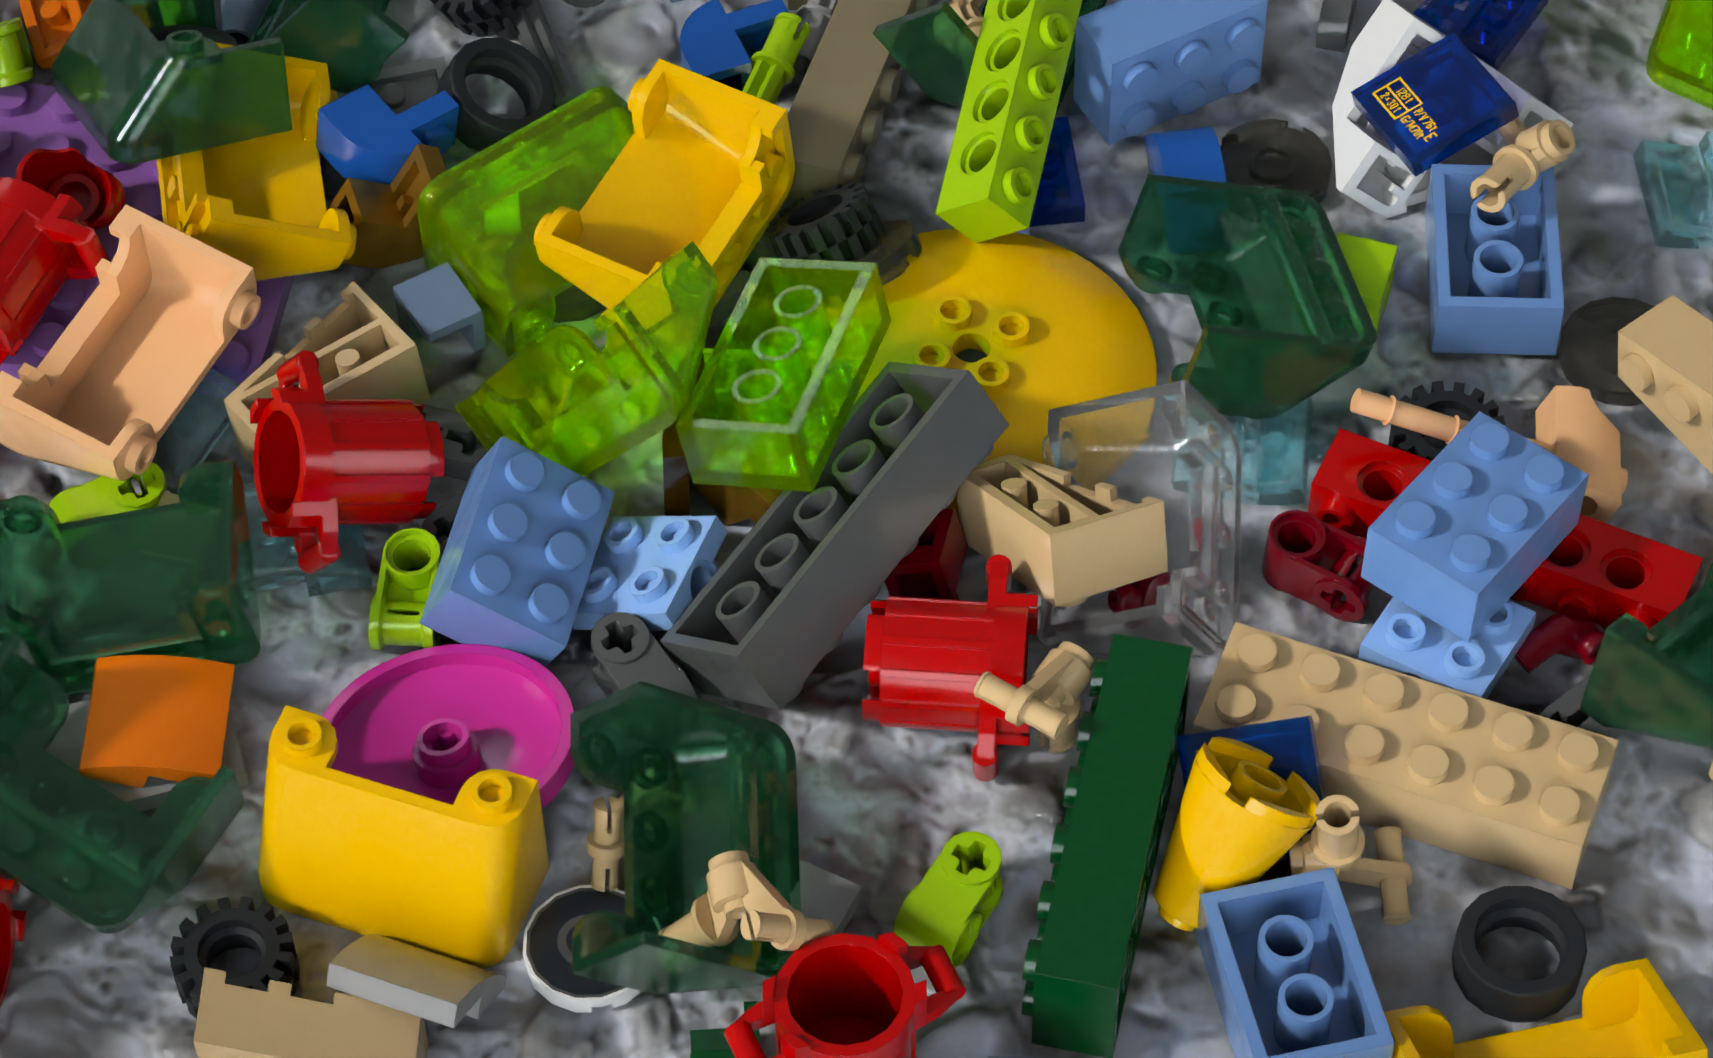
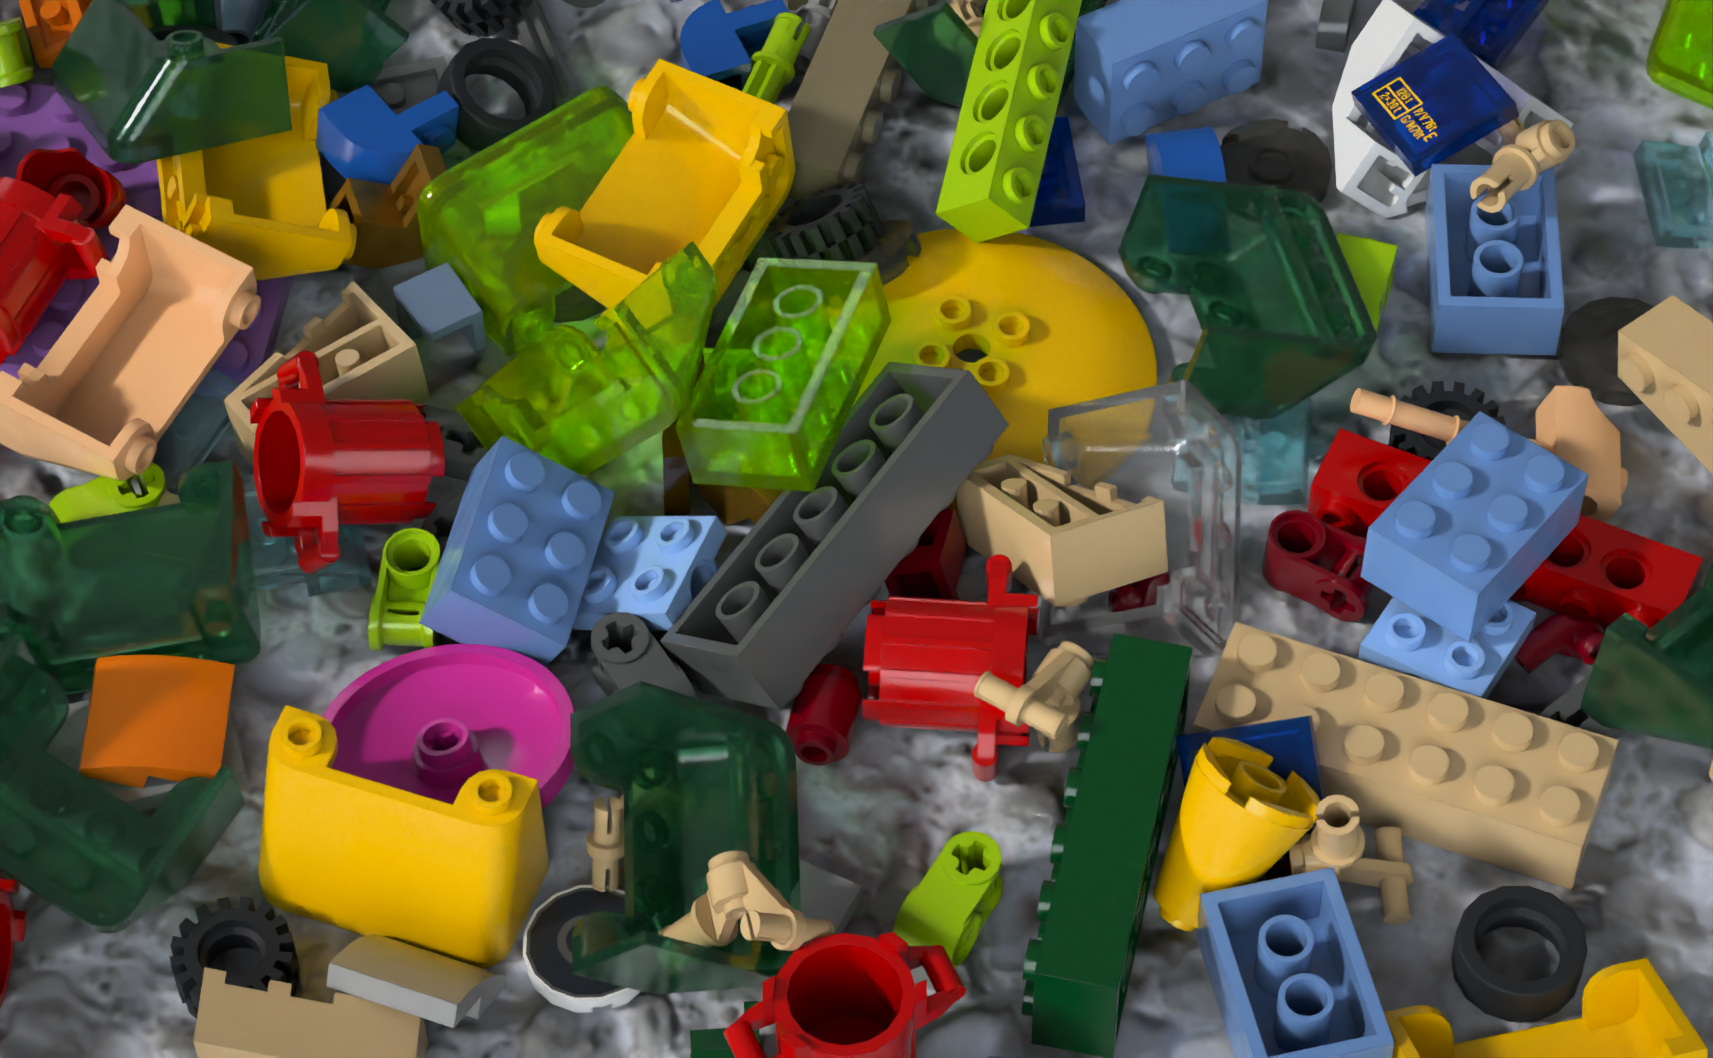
(824, 715): none -> dark red brick

